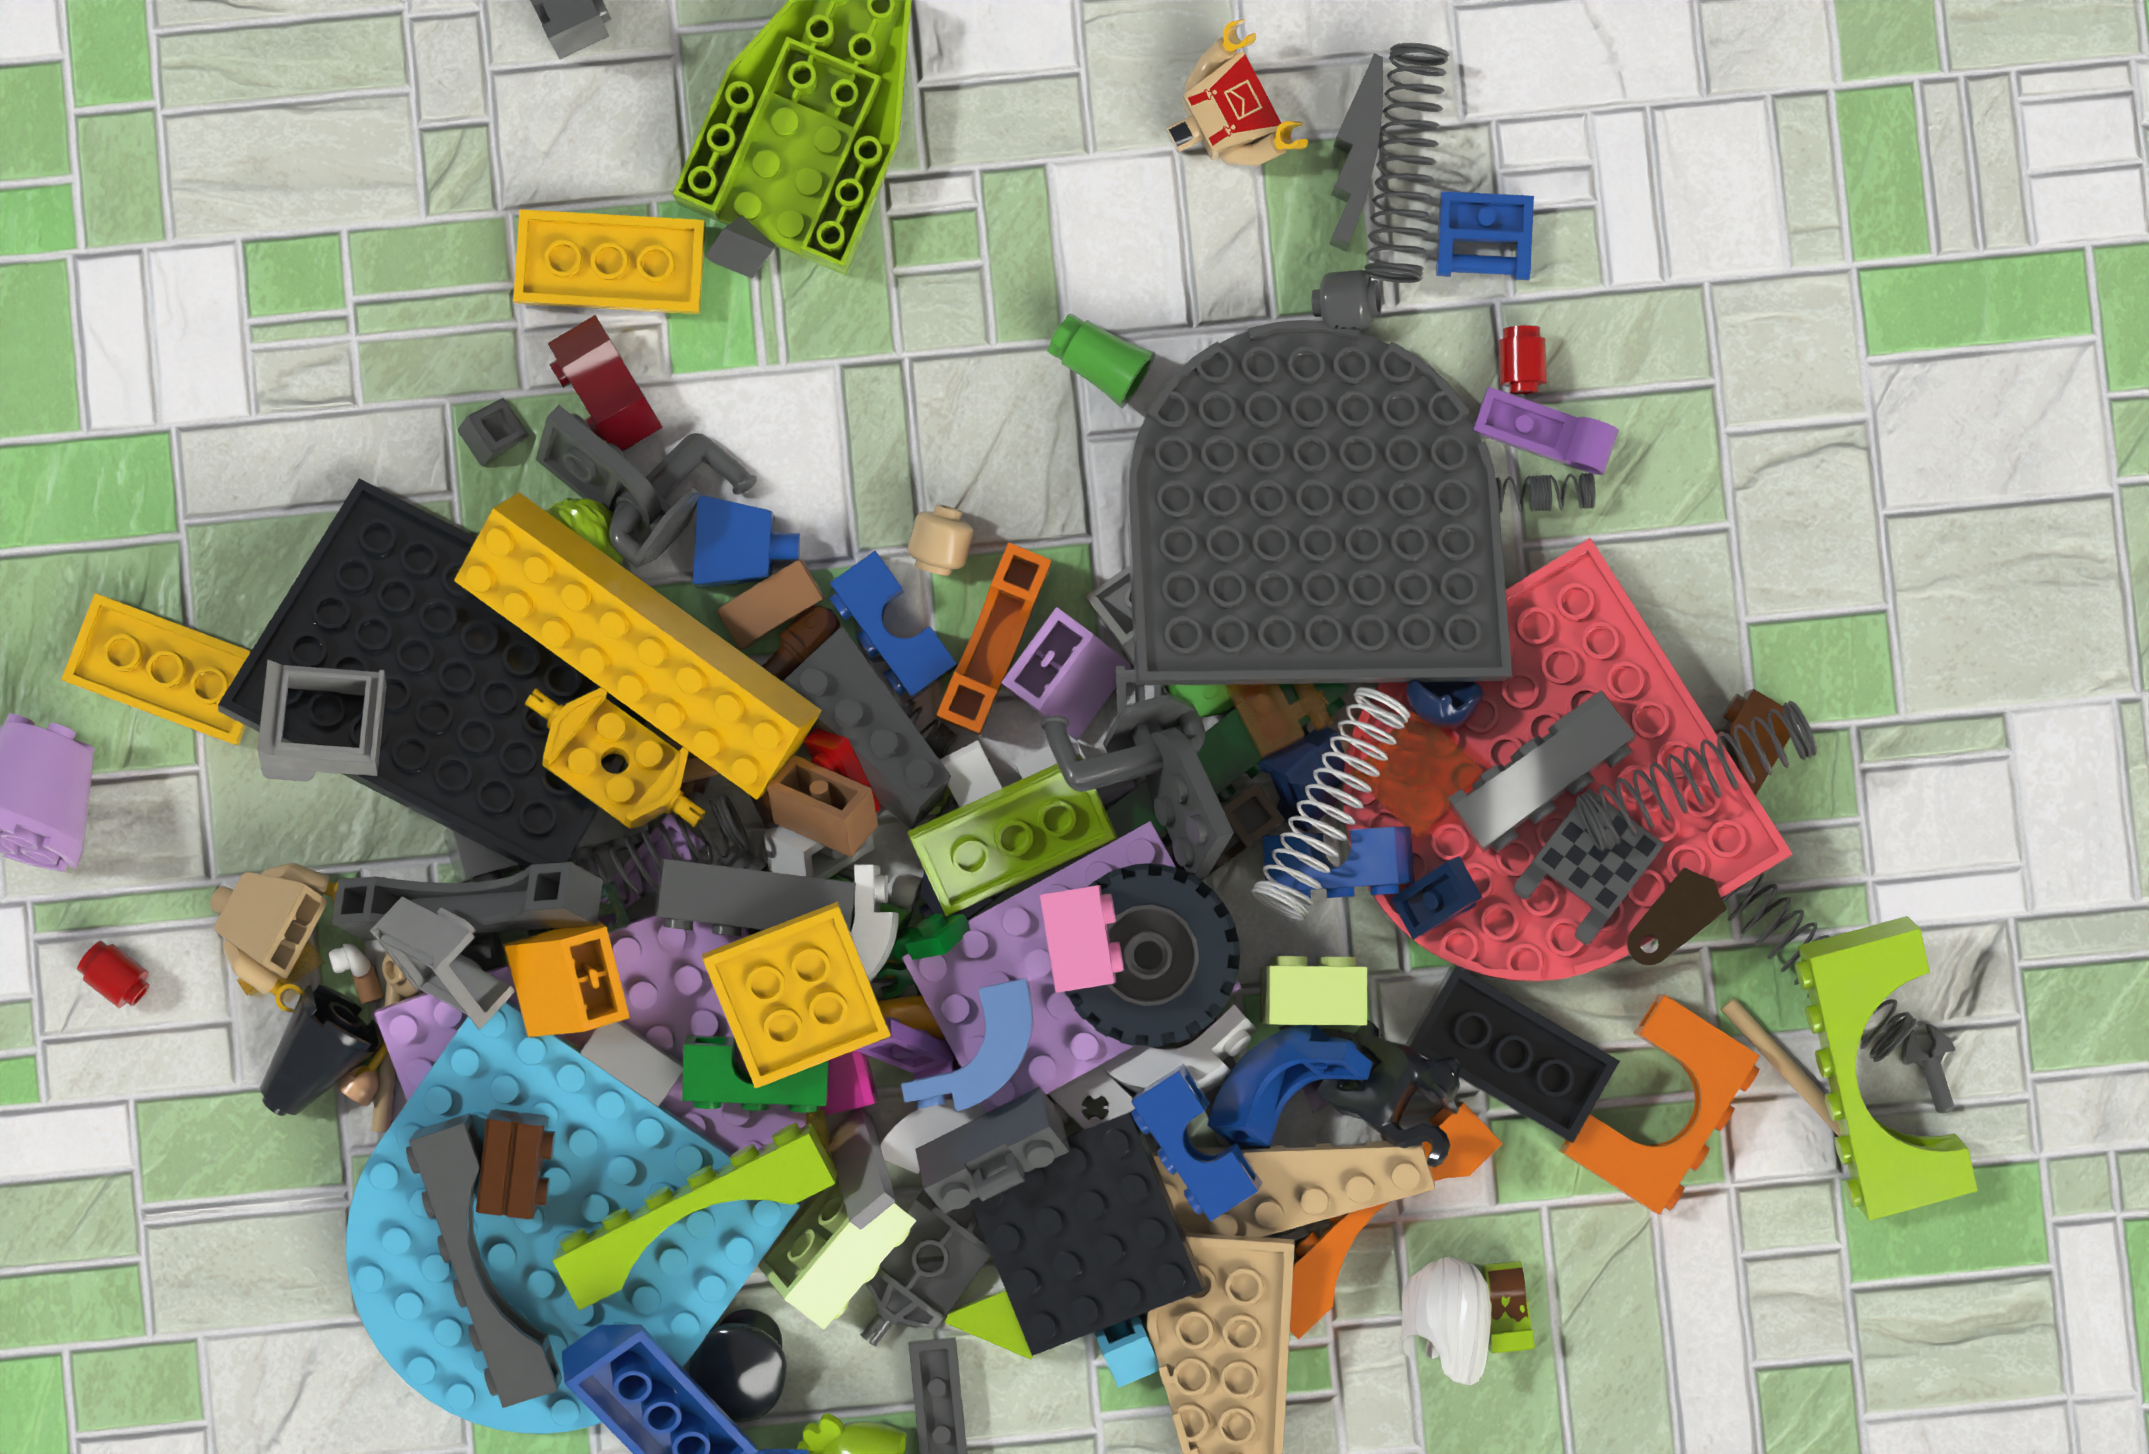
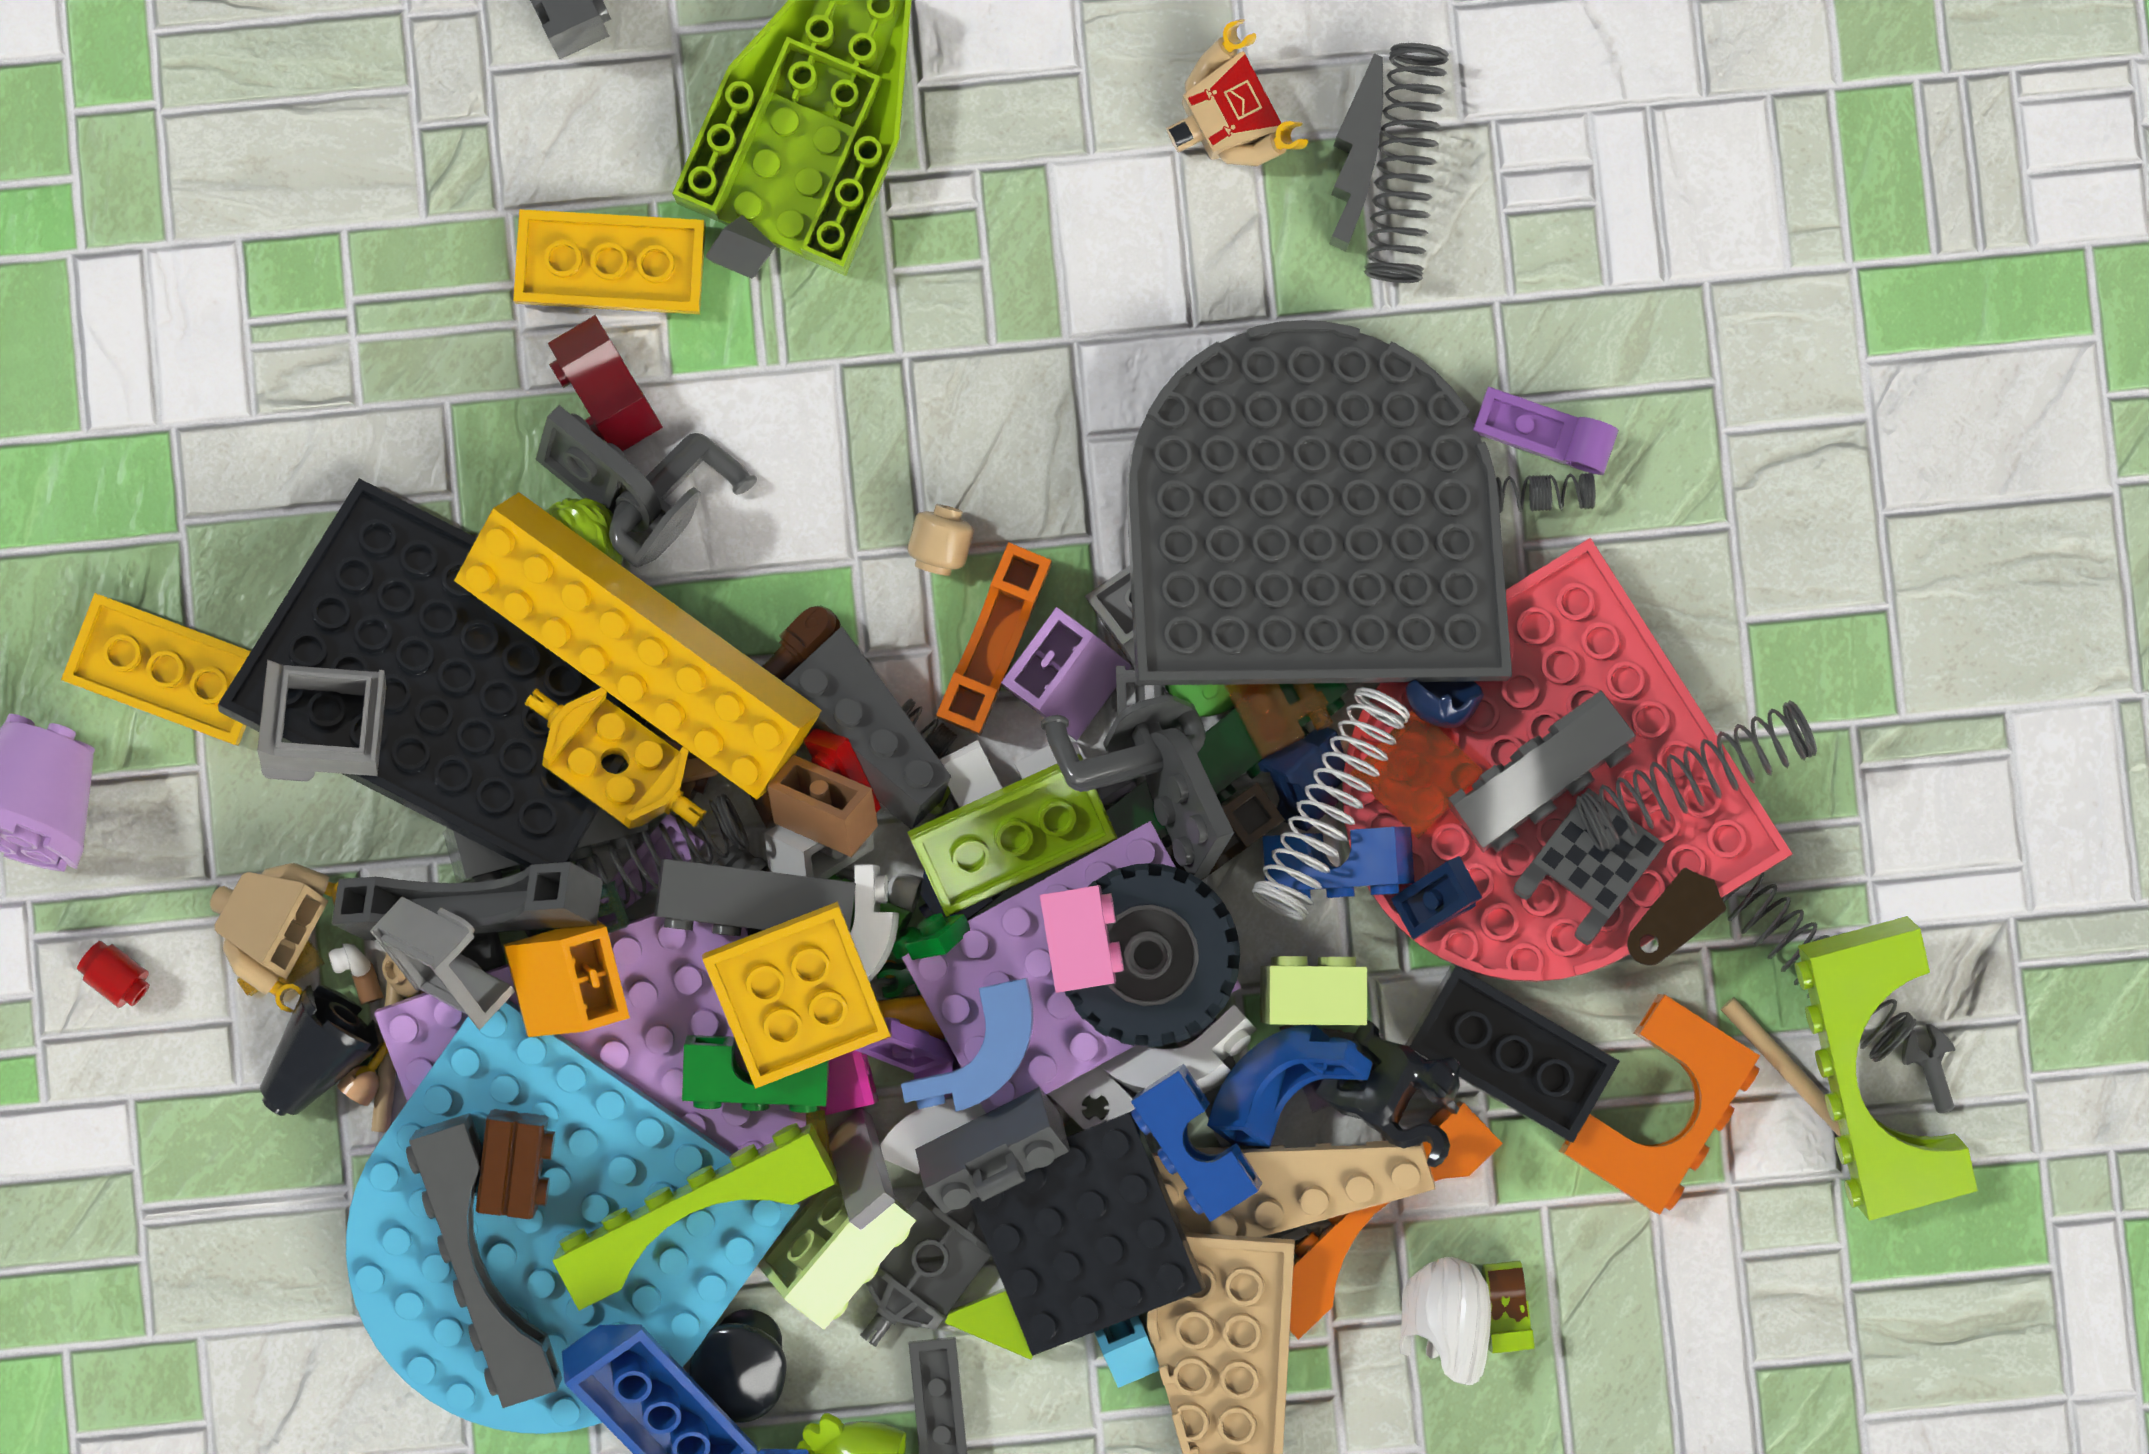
(492, 431): dark grey slope -> none
(633, 1060): light grey tile -> none
(737, 543): blue torso -> none
(770, 604): medium nougat slope -> none
(865, 594): blue arch -> none
(1101, 358): bright green plant -> none
(1347, 300): dark grey head -> none
(1485, 220): blue plate -> none
(1522, 359): red brick -> none
(1741, 712): reddish brown slope -> none

